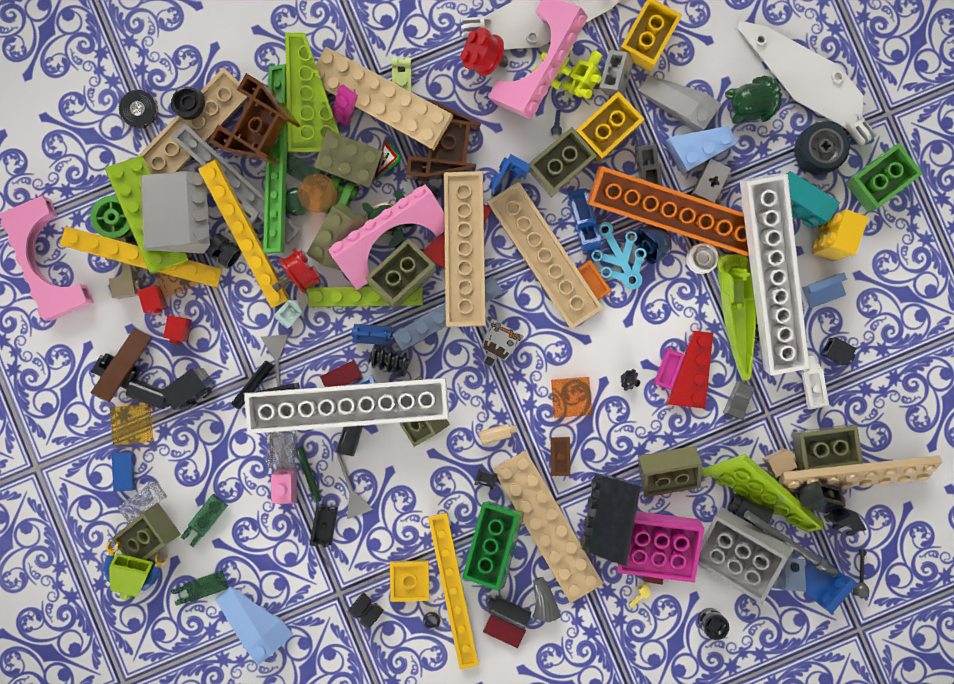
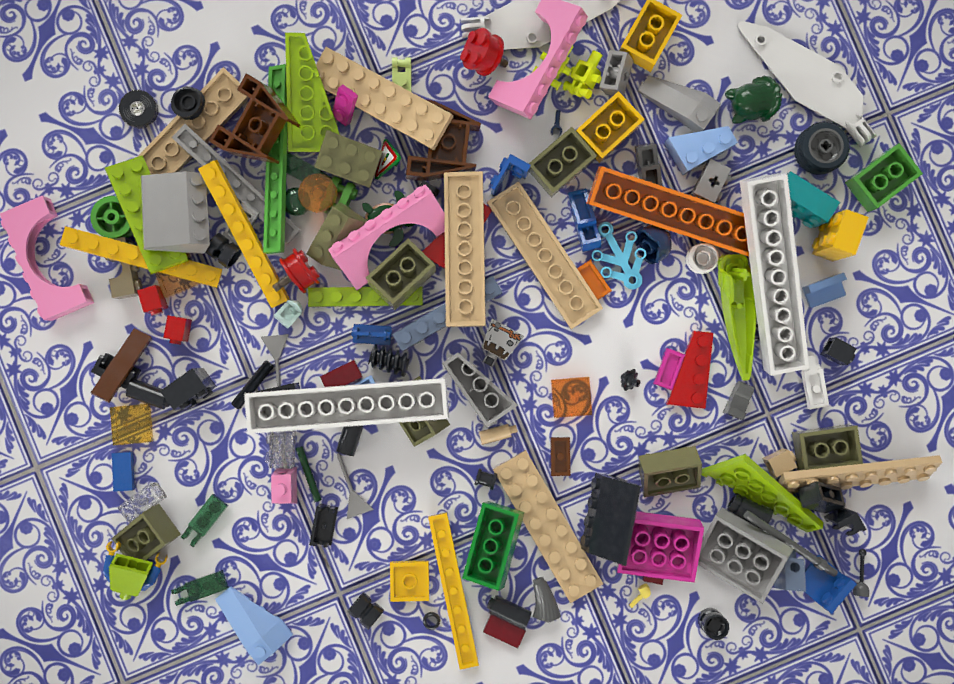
(482, 394): none -> light grey wedge

